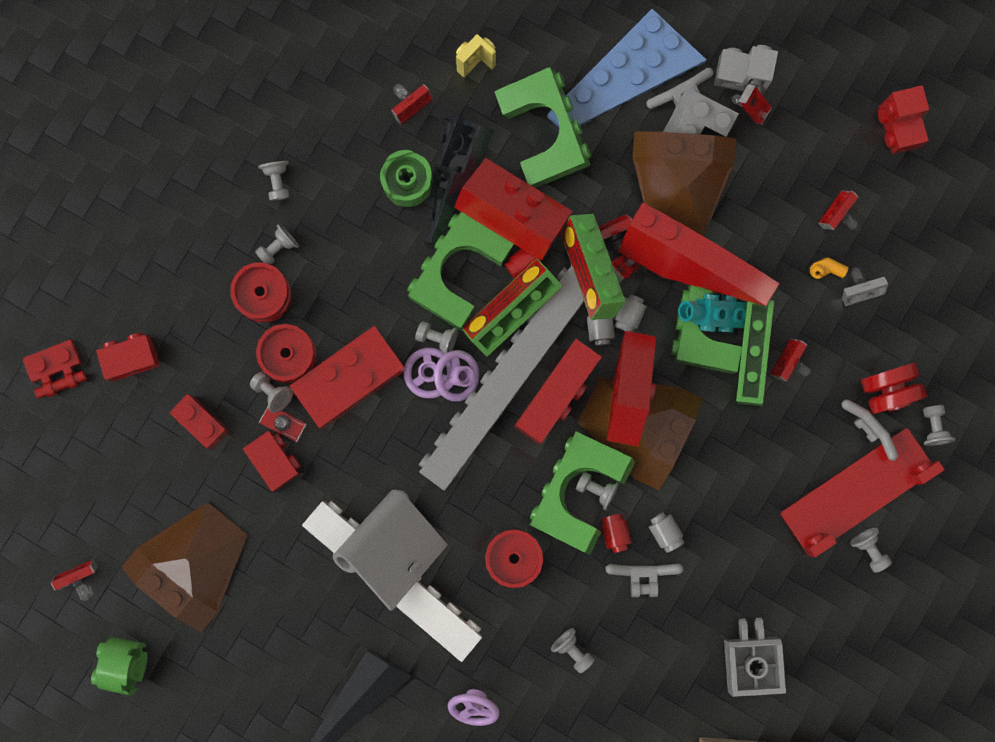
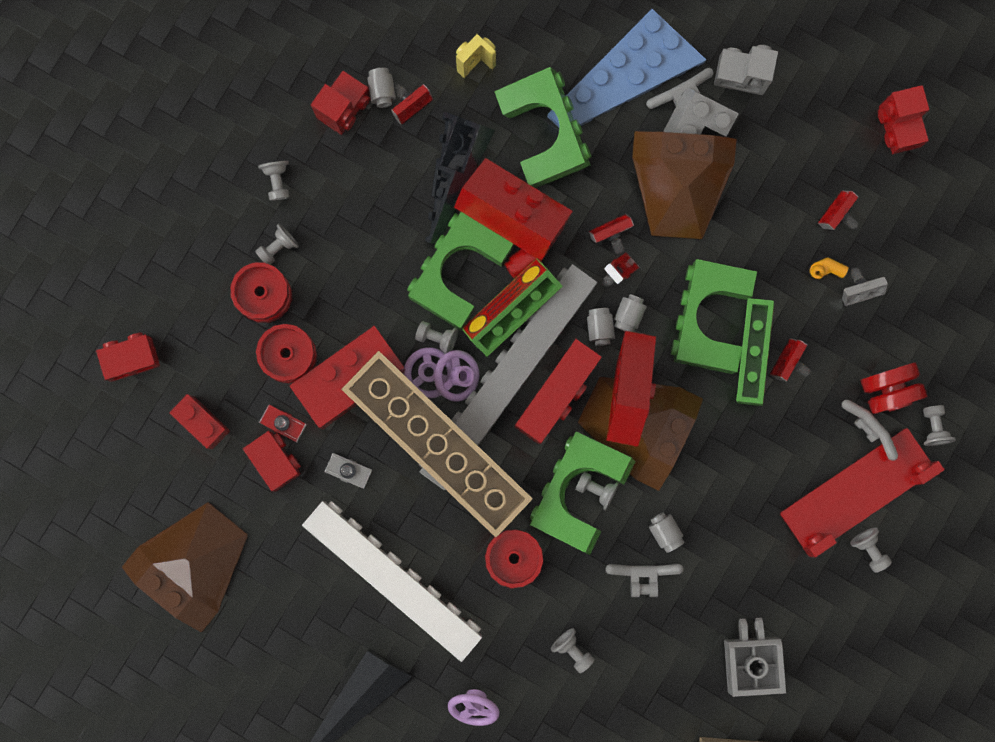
(51, 362): red plate -> none
(75, 577): red piece -> none
(119, 665): bright green brick -> none
(277, 397): light grey piece -> none
(341, 102): none -> red brick
(348, 470): none -> light grey piece
(381, 87): none -> light grey brick
(388, 545): light grey door -> none
(418, 170): bright green brick -> none
(437, 444): none -> tan brick
(592, 267): bright green brick -> none
(616, 533): red brick -> none
(691, 258): red wedge -> none
(714, 313): teal brick -> none
(753, 103): red piece -> none

